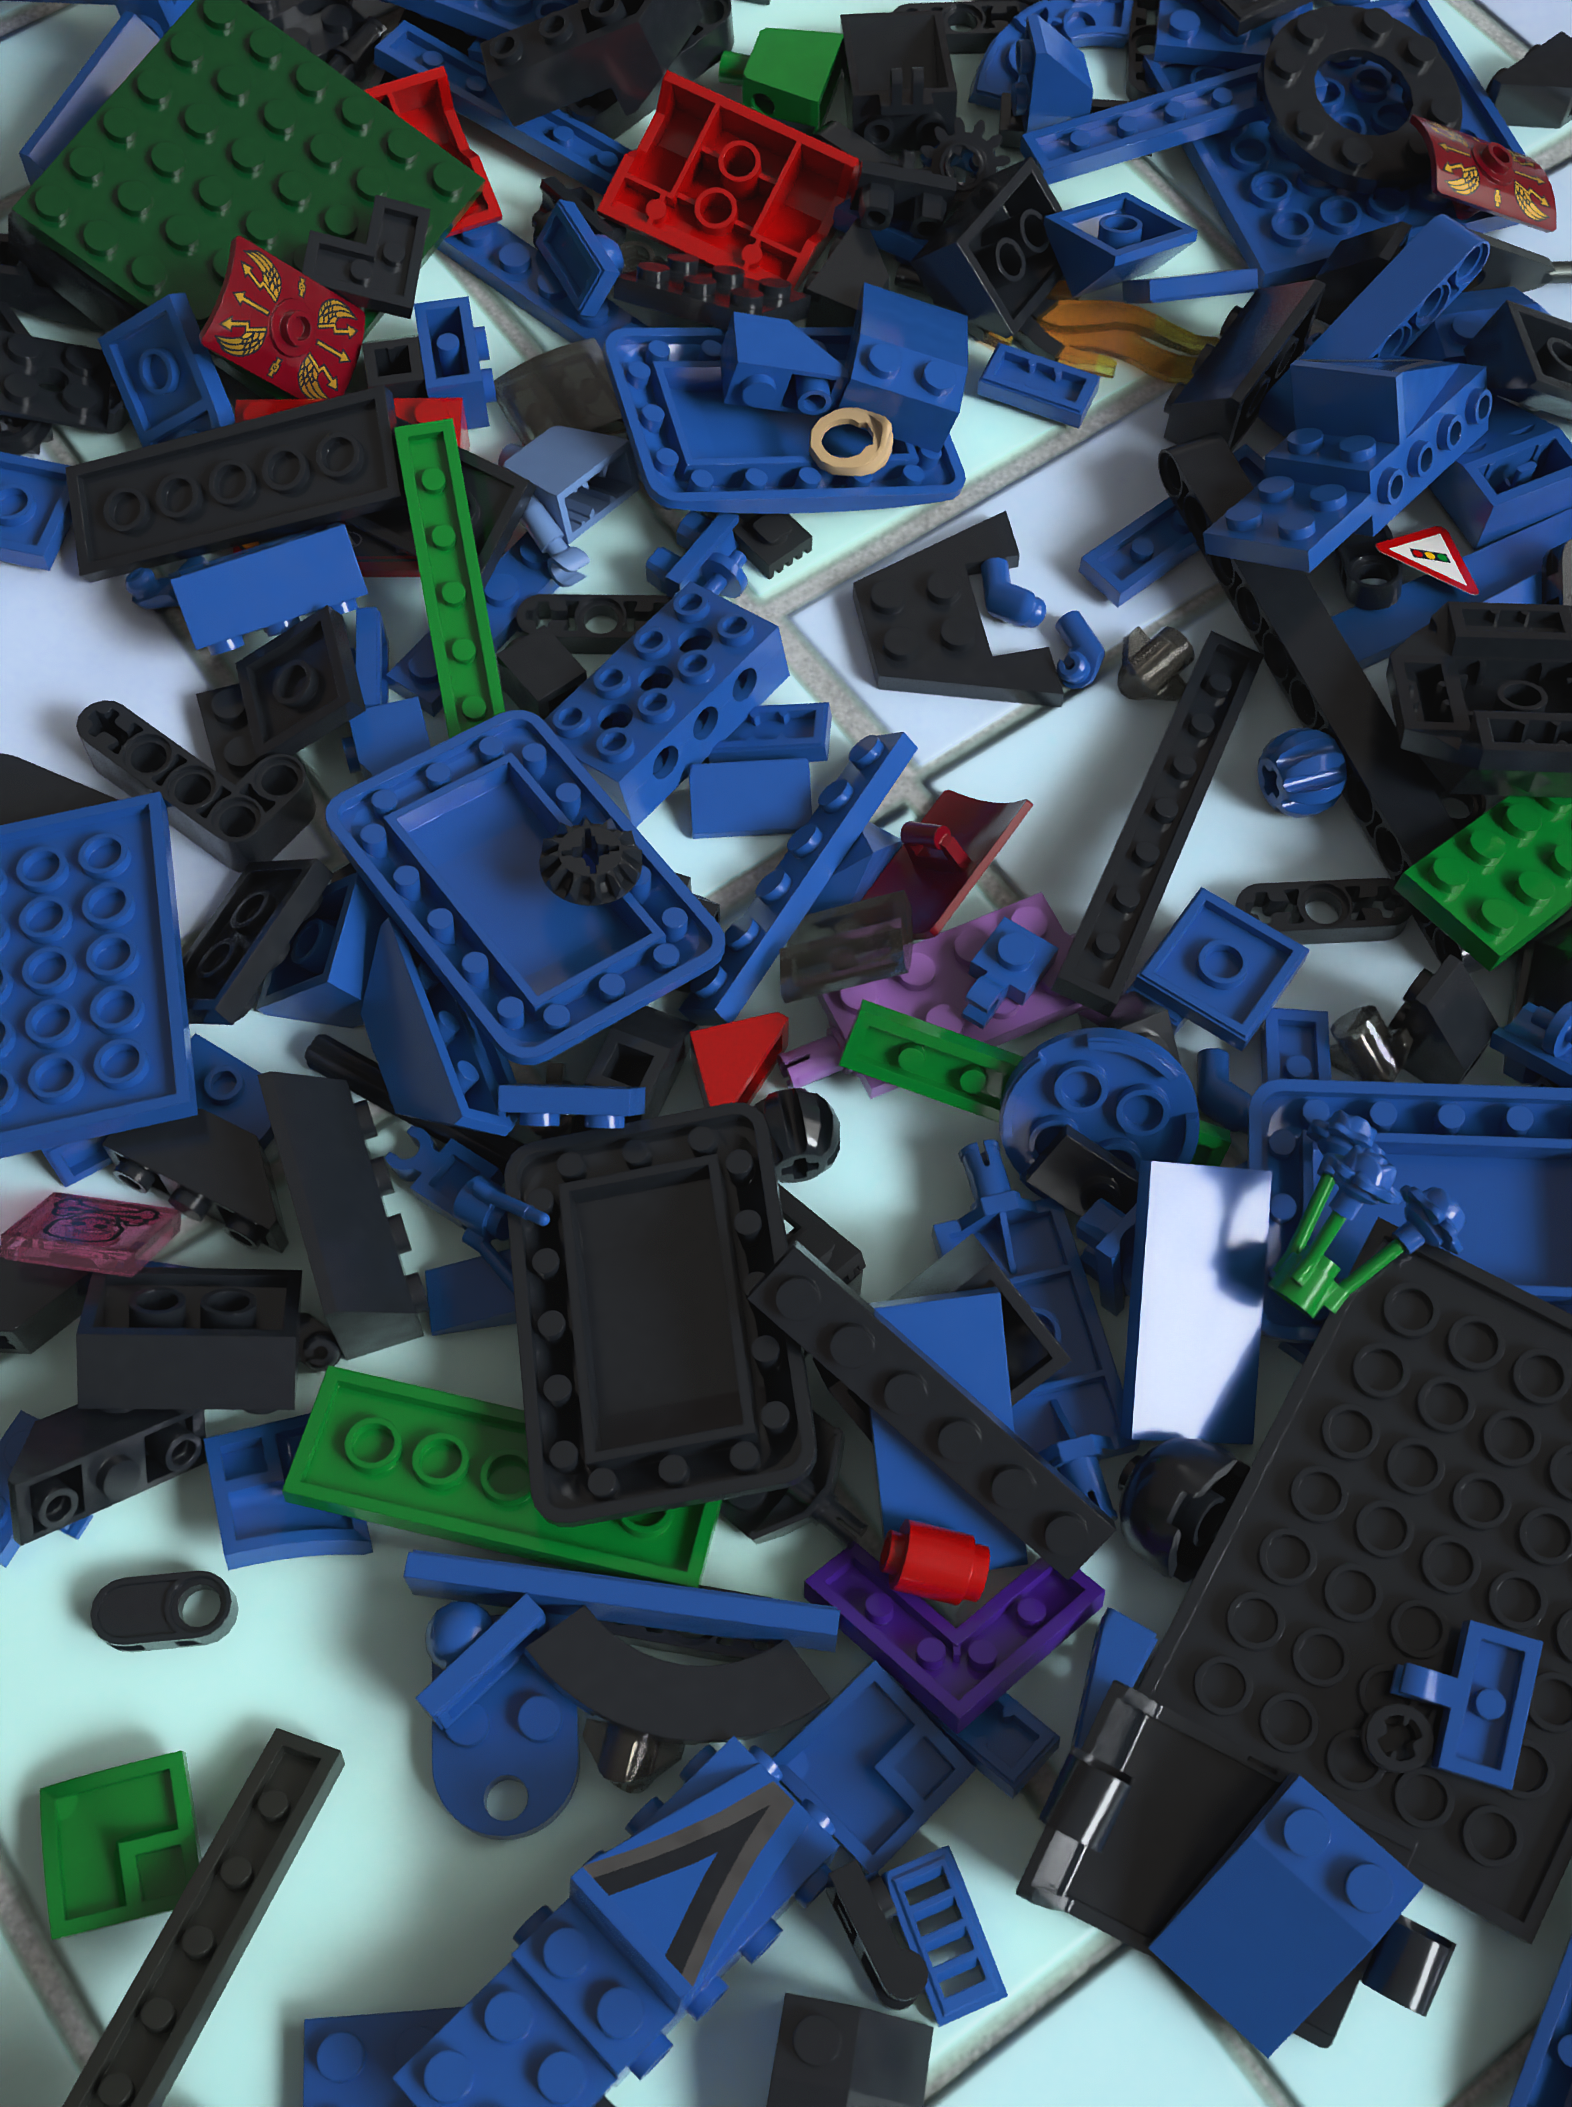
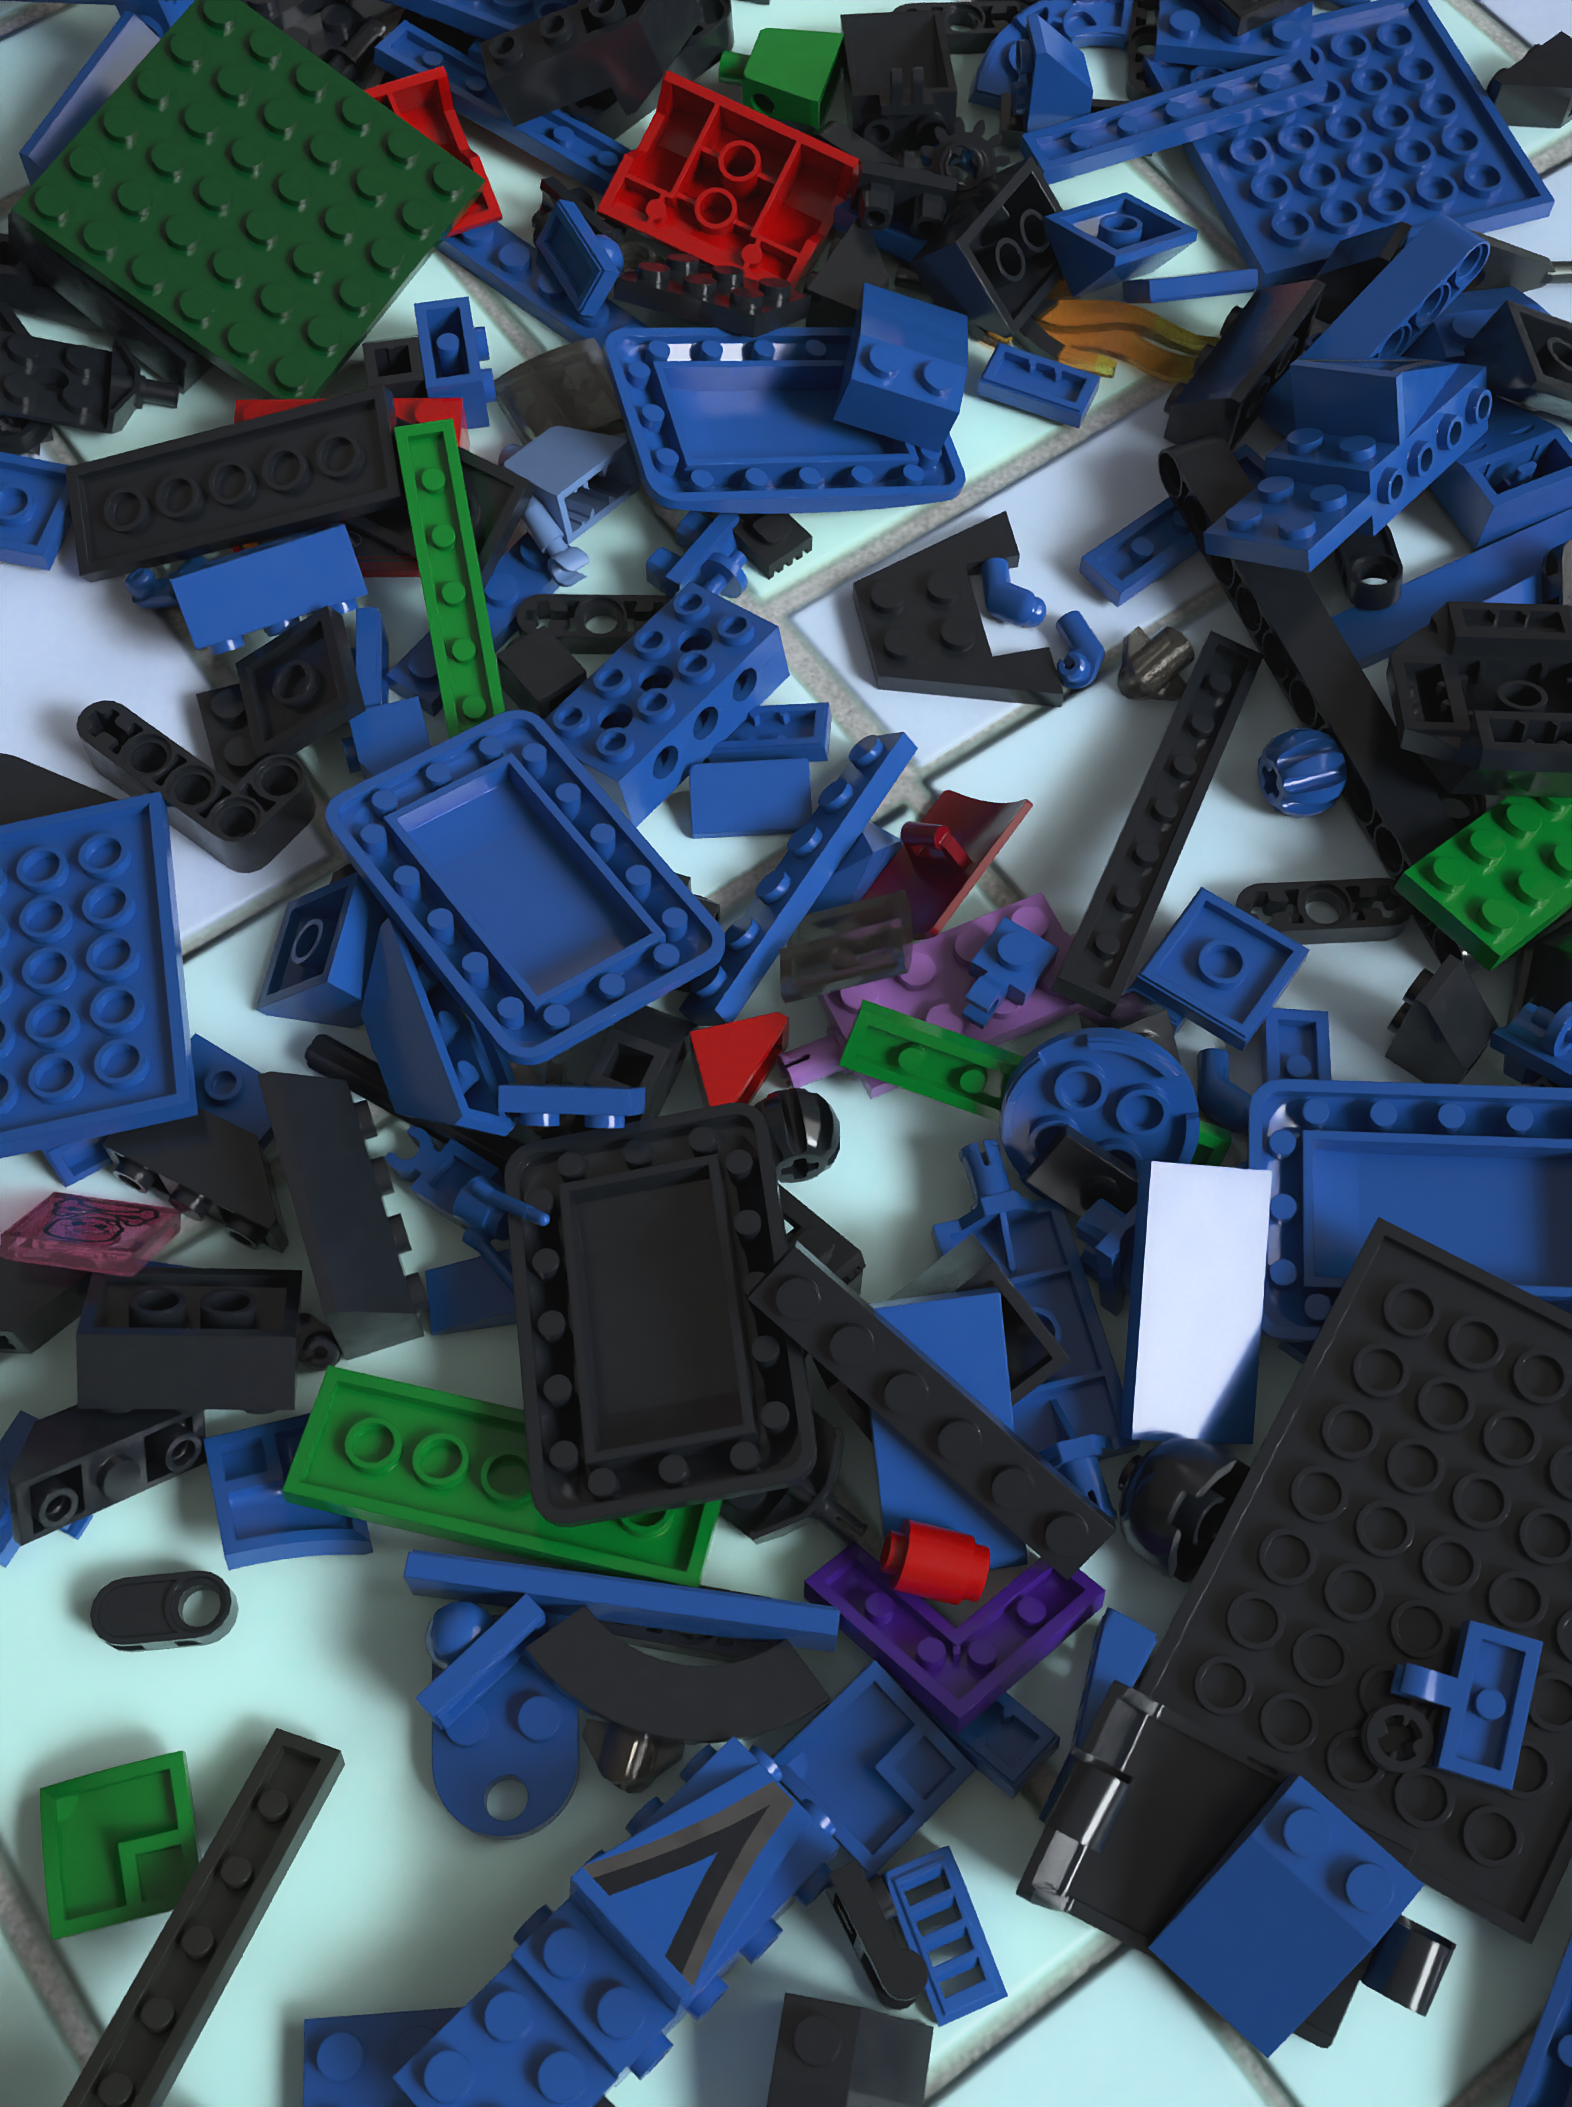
(166, 373): blue plate -> none
(249, 937): black plate -> none
(284, 325): dark red shield -> none
(384, 269): black plate -> none
(566, 870): black gear -> none
(778, 368): blue slope -> none
(870, 459): tan piece -> none
(1314, 137): black plate -> none
(1363, 1177): plant -> none
(1367, 1047): clear smoke piece -> none
(1432, 553): sticker -> none
(1487, 177): dark red shield -> none

